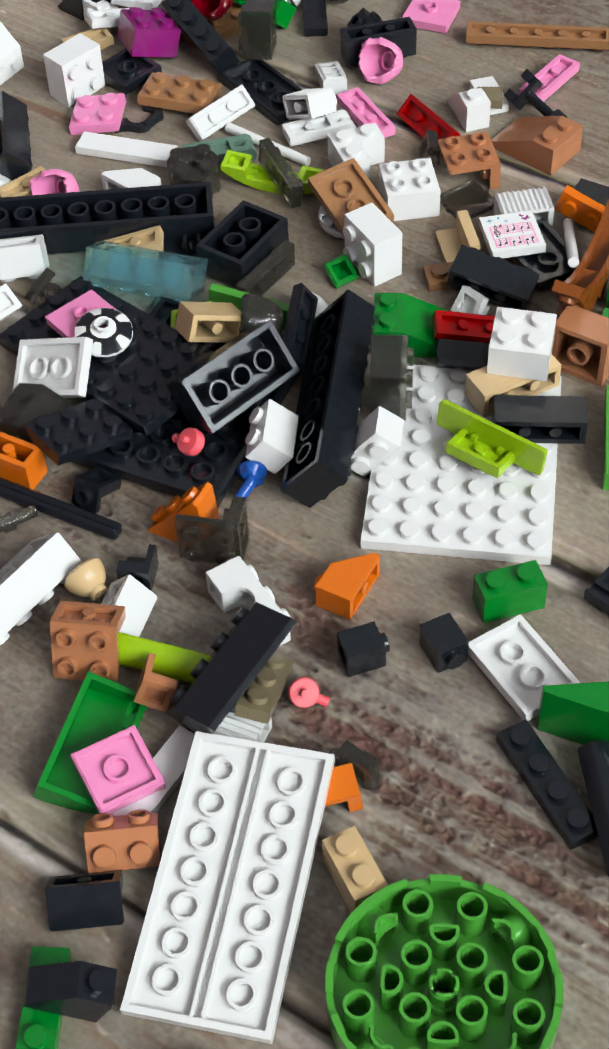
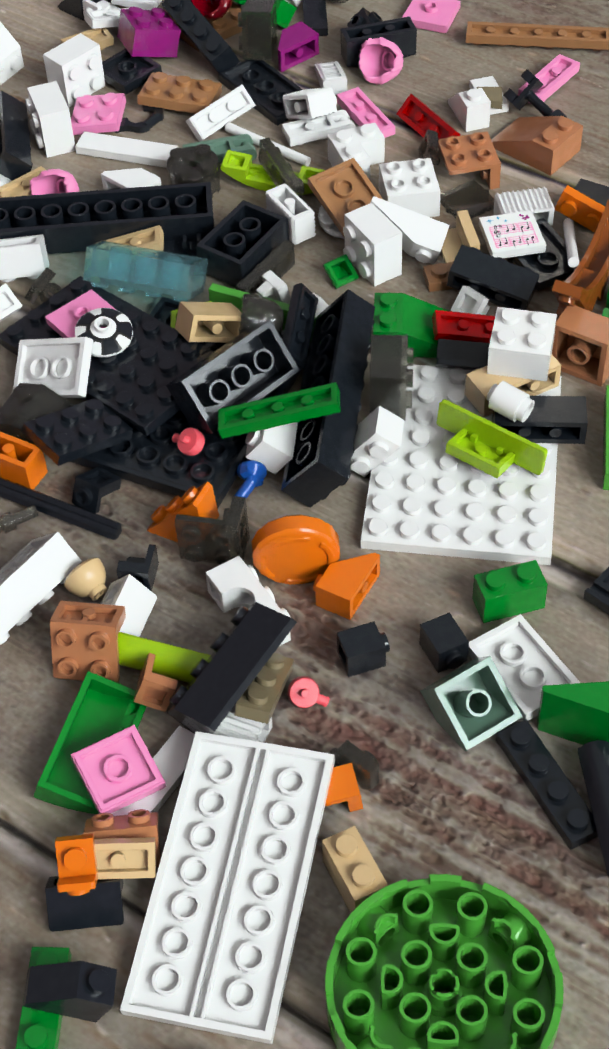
(50, 119): none -> white brick
(76, 864): none -> orange bracket
(126, 858): none -> tan plate
(274, 288): none -> white tile
(279, 410): none -> green plate
(295, 549): none -> orange piece
(297, 45): none -> magenta slope
(300, 216): none -> white brick
(420, 234): none -> white slope
(472, 702): none -> sand green slope
(510, 401): none -> white brick

